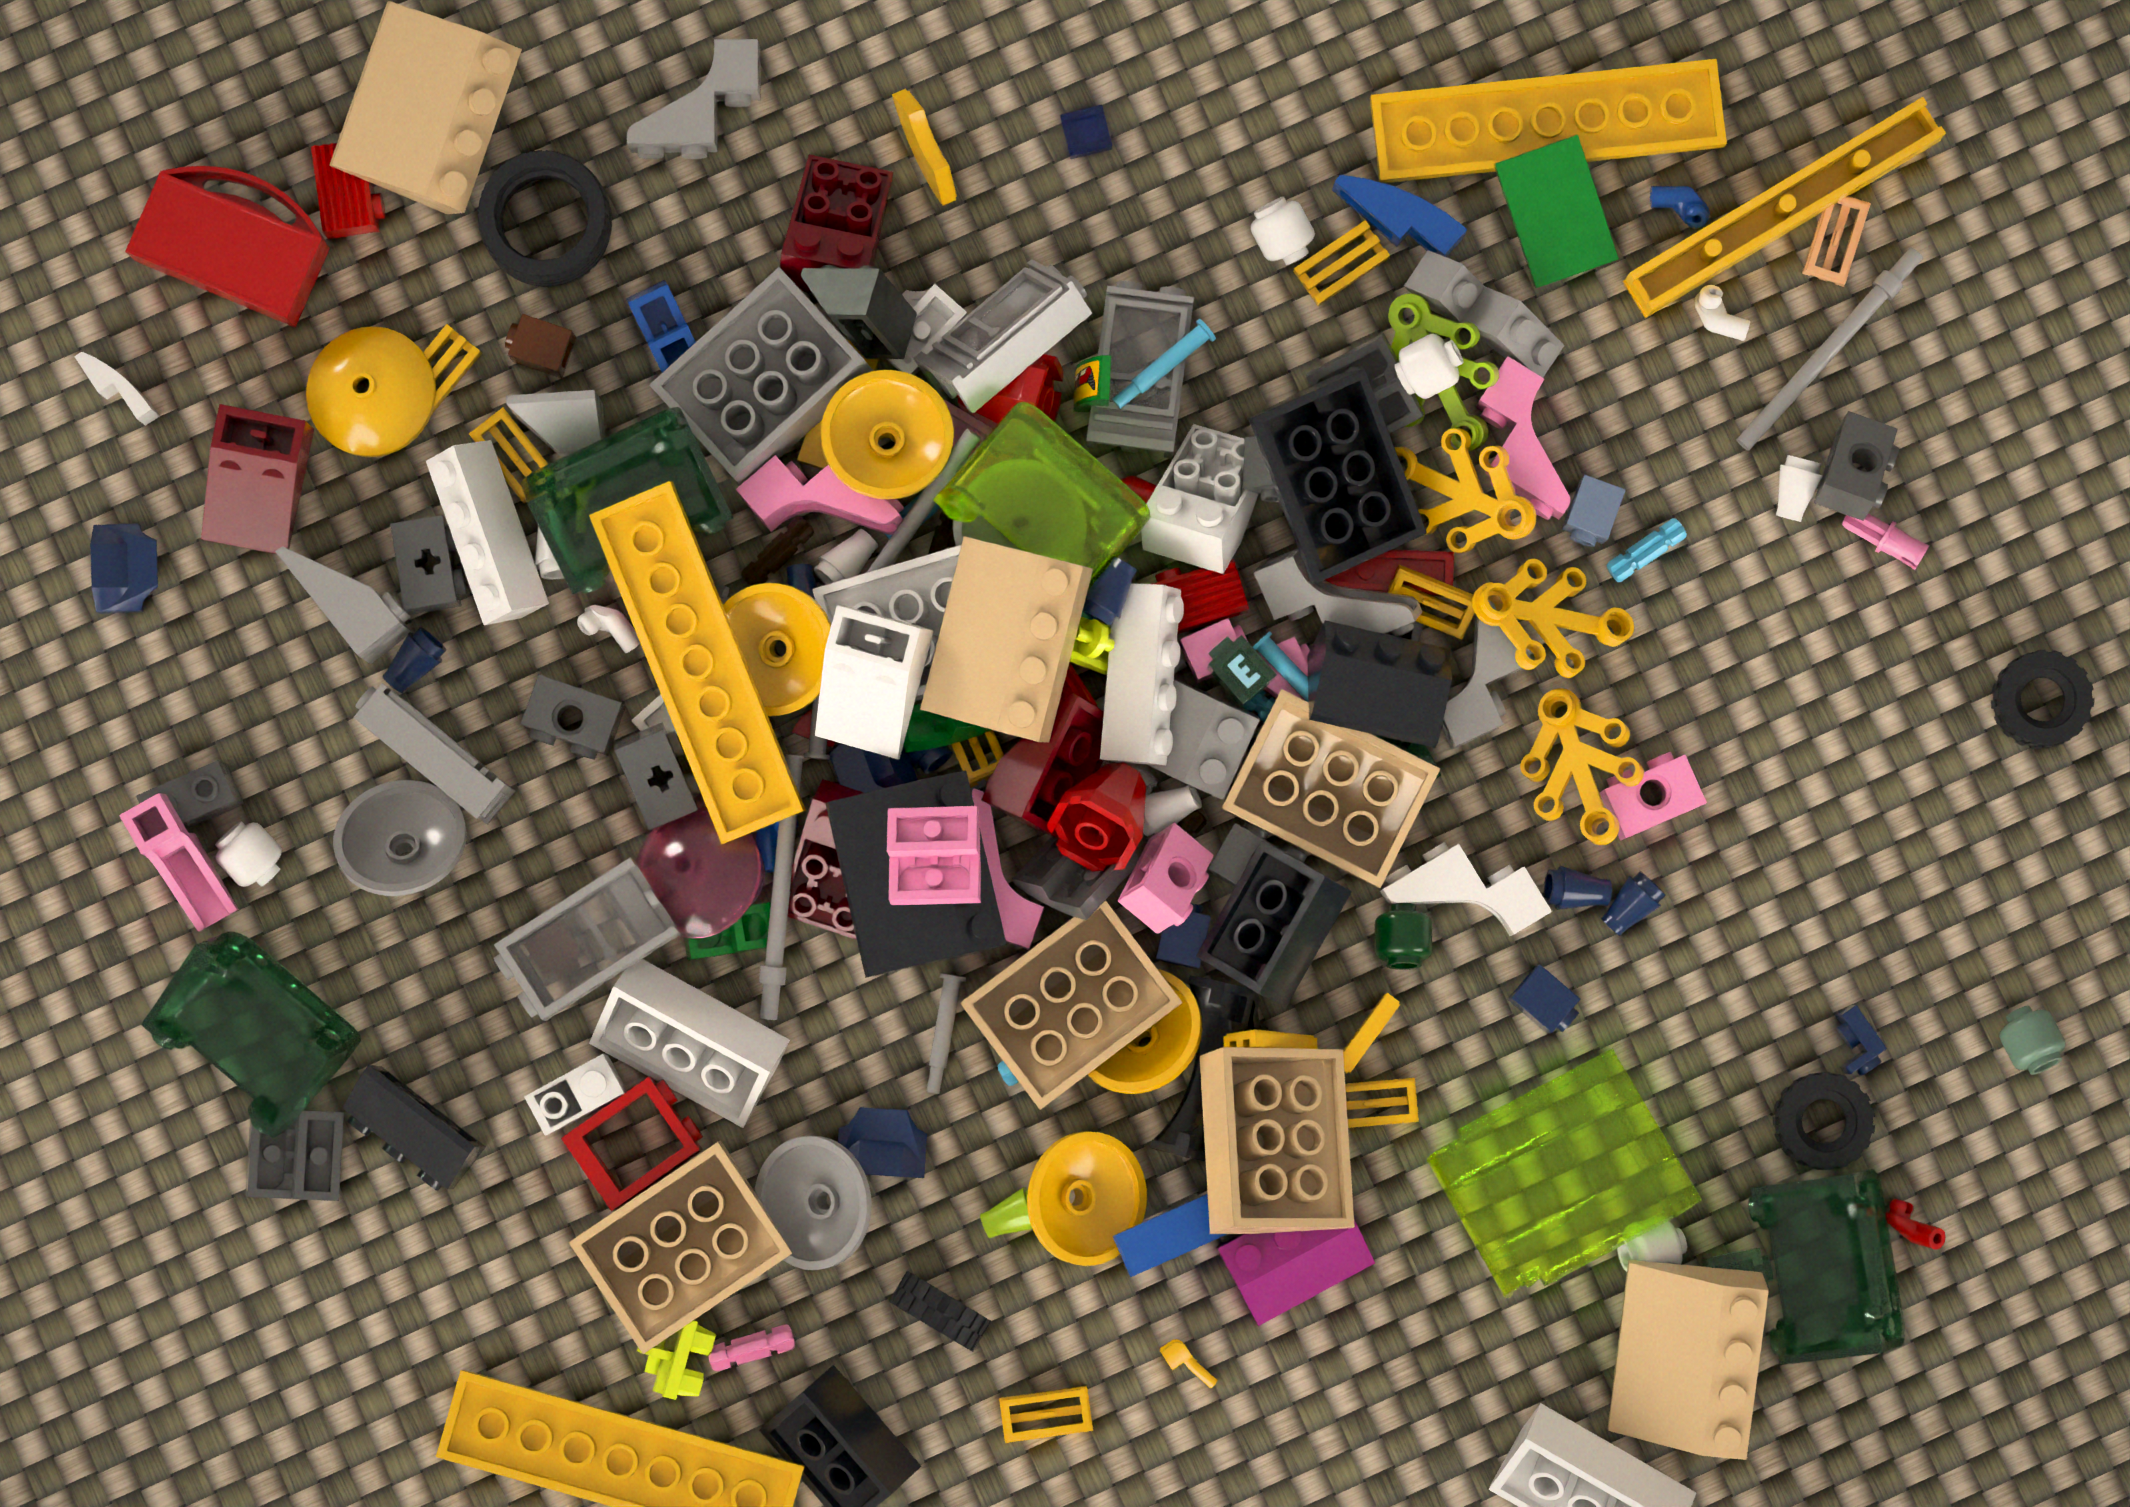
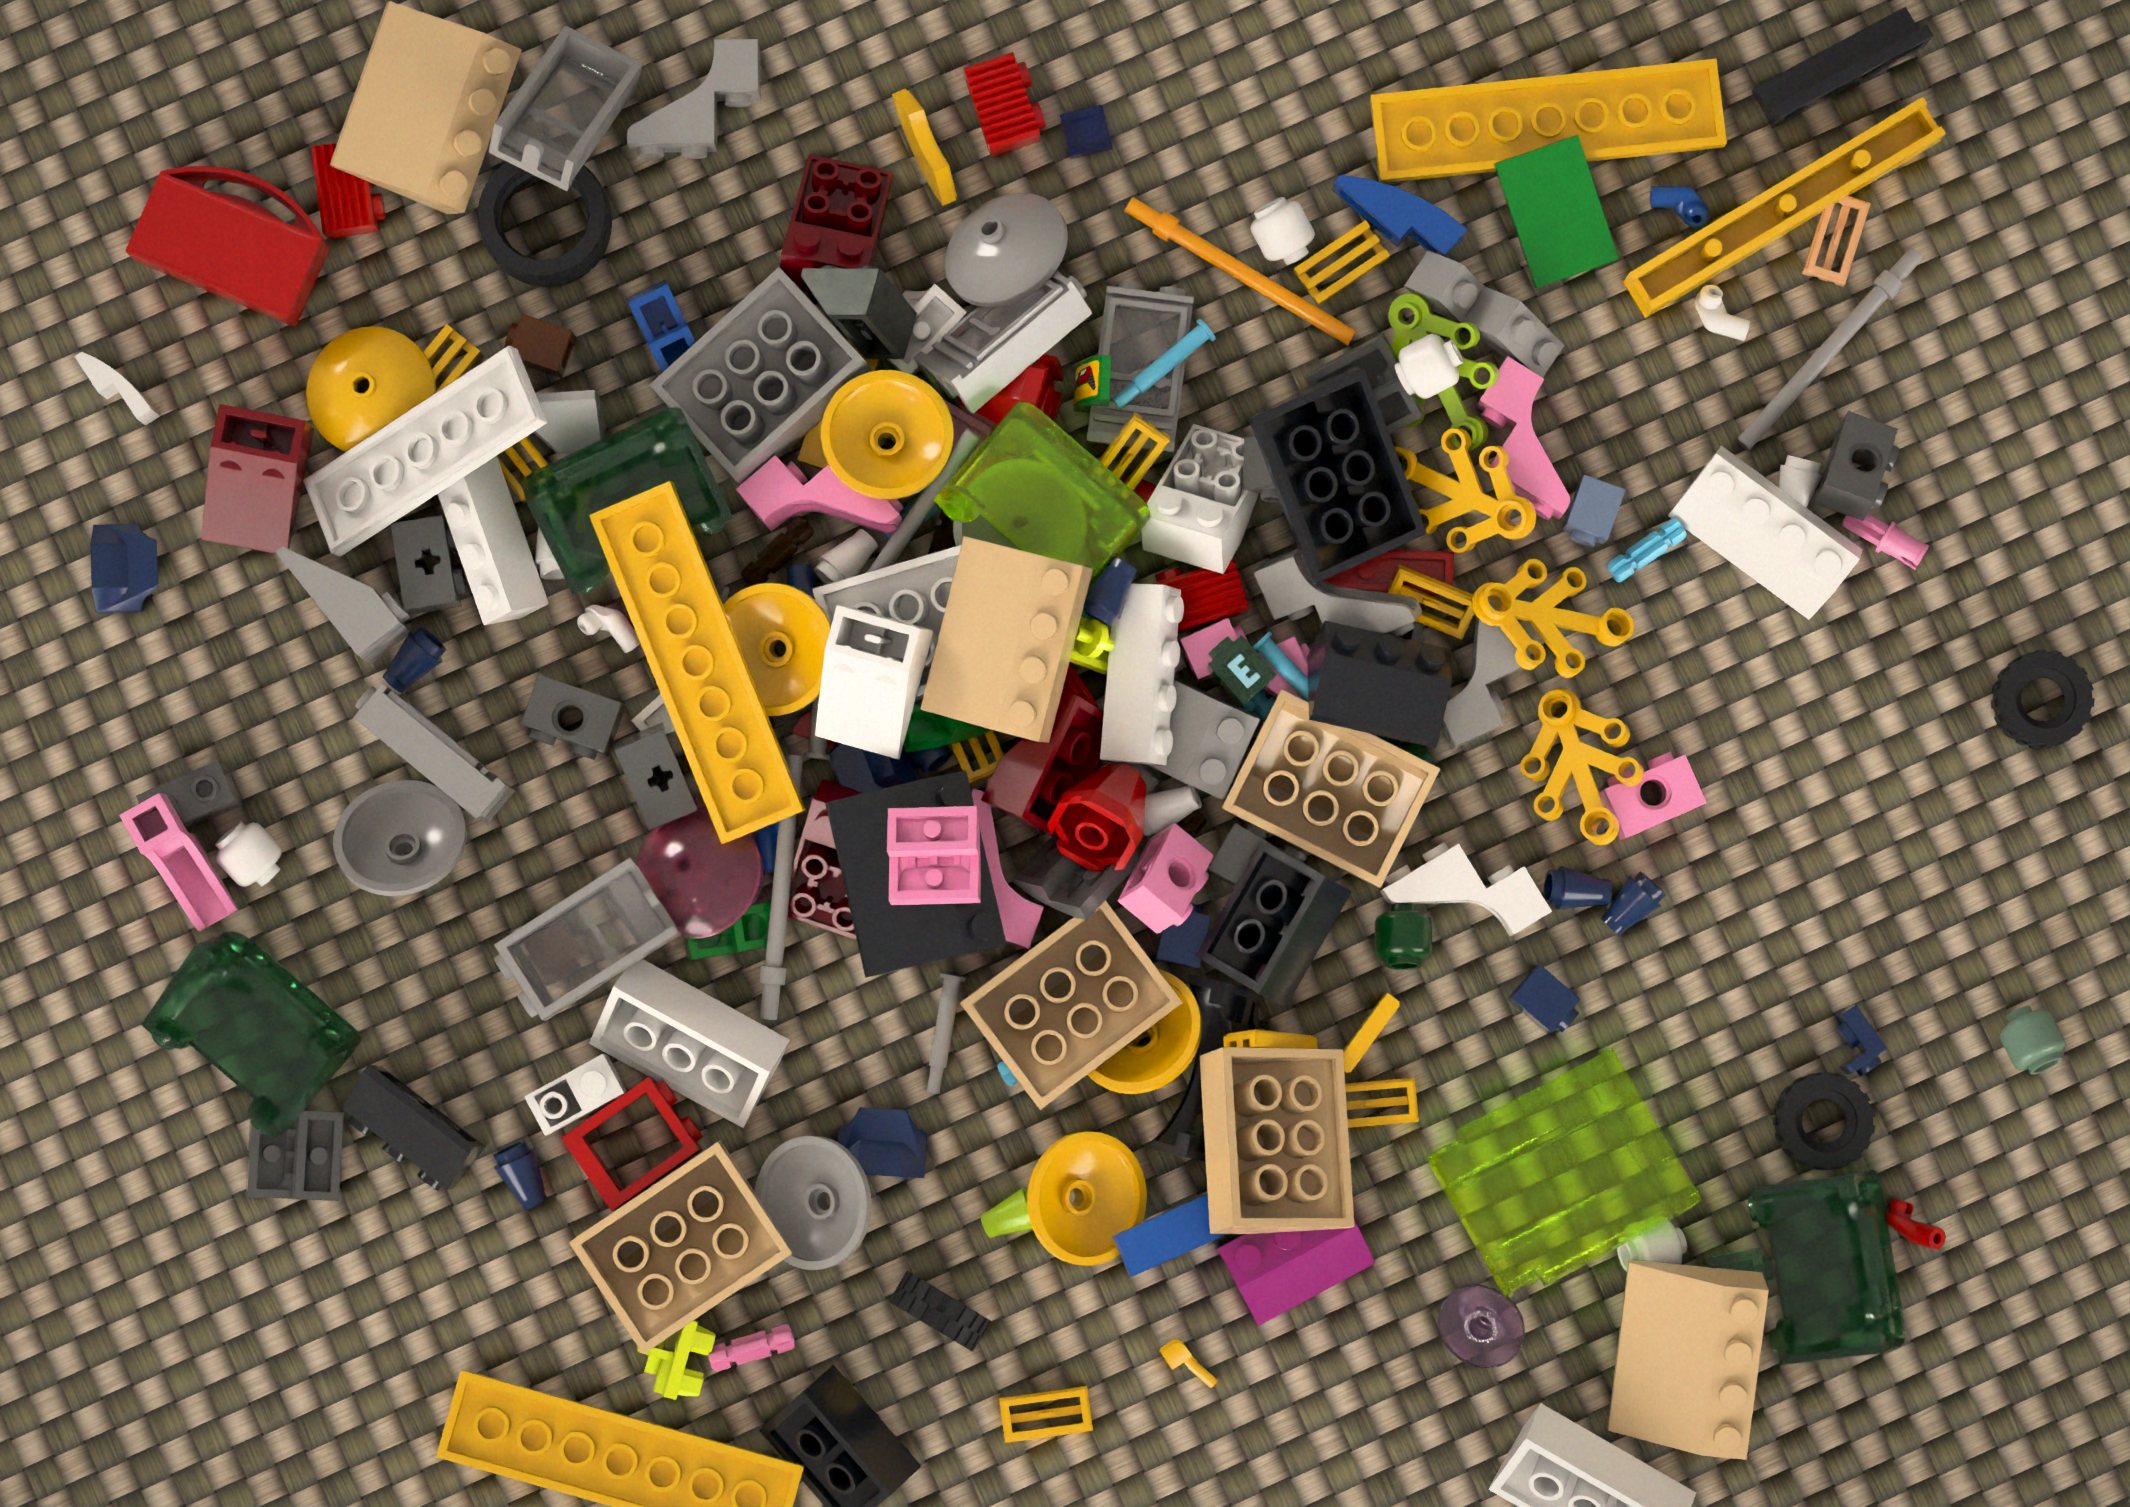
(425, 451): none -> white tile
(521, 1173): none -> dark blue cone
(564, 107): none -> door
(1003, 103): none -> red brick
(1006, 250): none -> light grey dish
(1147, 430): none -> yellow tile
(1167, 227): none -> light orange bar
(1471, 1338): none -> dish
(1766, 533): none -> white slope
(1840, 67): none -> black fence

